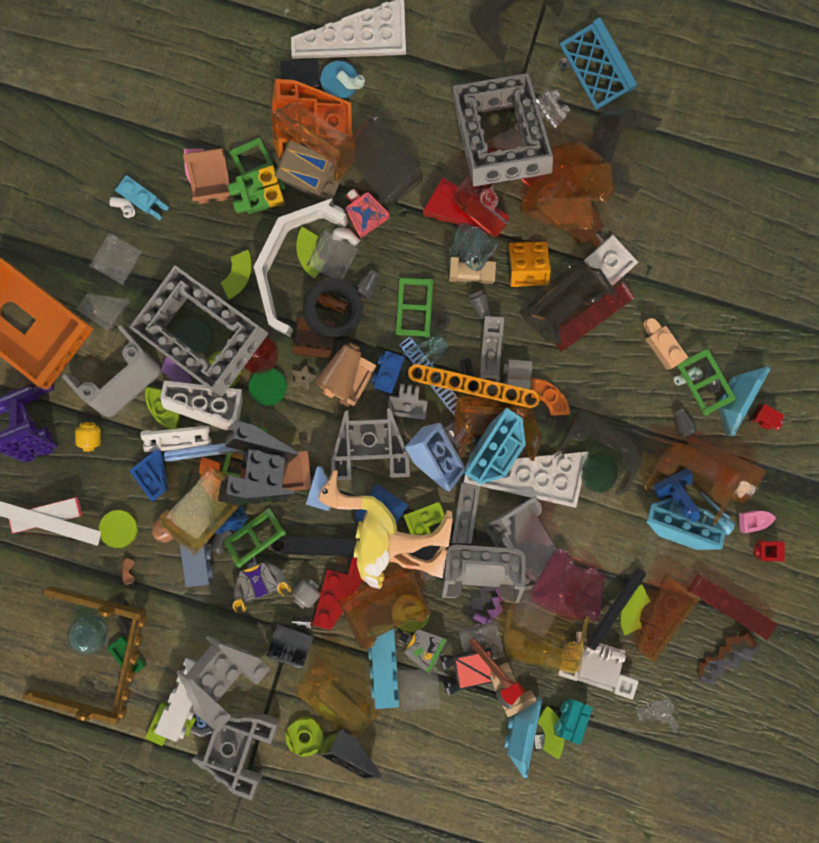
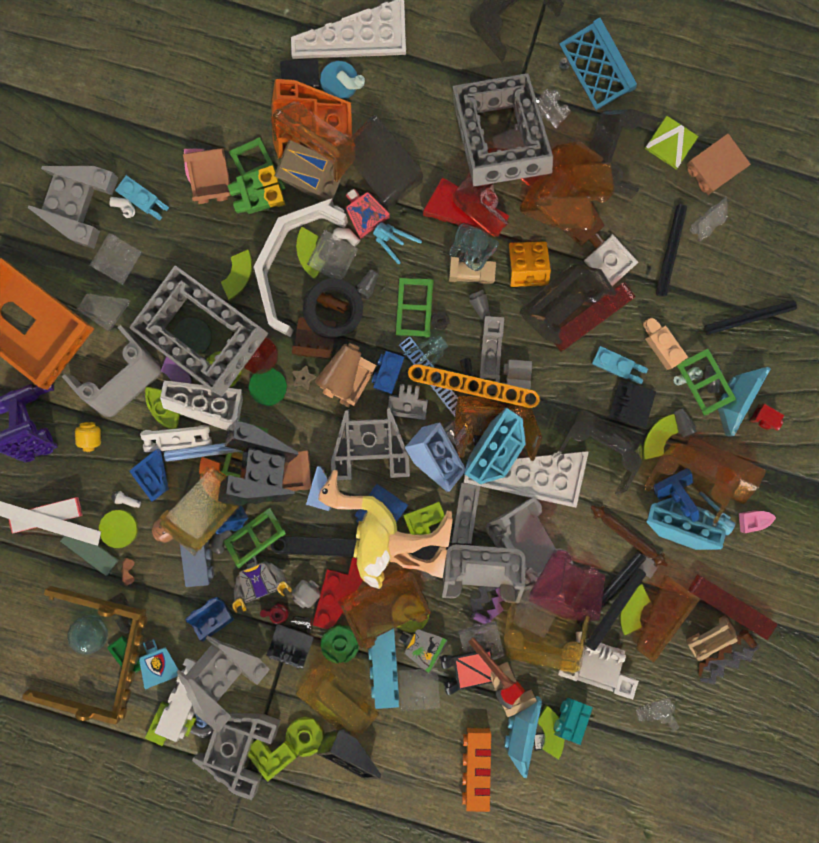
(70, 198): none -> light grey wedge
(93, 554): none -> sand green tile
(119, 498): none -> white piece
(156, 665): none -> medium azure torso
(210, 618): none -> blue bracket
(270, 762): none -> lime plate
(277, 614): none -> dark red piece
(339, 644): none -> green tile
(385, 232): none -> medium azure plant
(478, 769): none -> orange brick
(550, 396): orange tile -> none
(599, 473): clear green tile -> none
(617, 364): none -> medium azure hinge
(620, 580): none -> black axle
(629, 535): none -> reddish brown wheel
(632, 404): none -> black hinge
(648, 567): none -> light grey sticker
(658, 435): none -> lime tile
(671, 142): none -> lime tile
(671, 250): none -> black axle
(712, 218): none -> clear hinge
(713, 640): none -> tan piece
(717, 164): none -> nougat panel
(750, 317): none -> black axle
(775, 553): red brick -> none

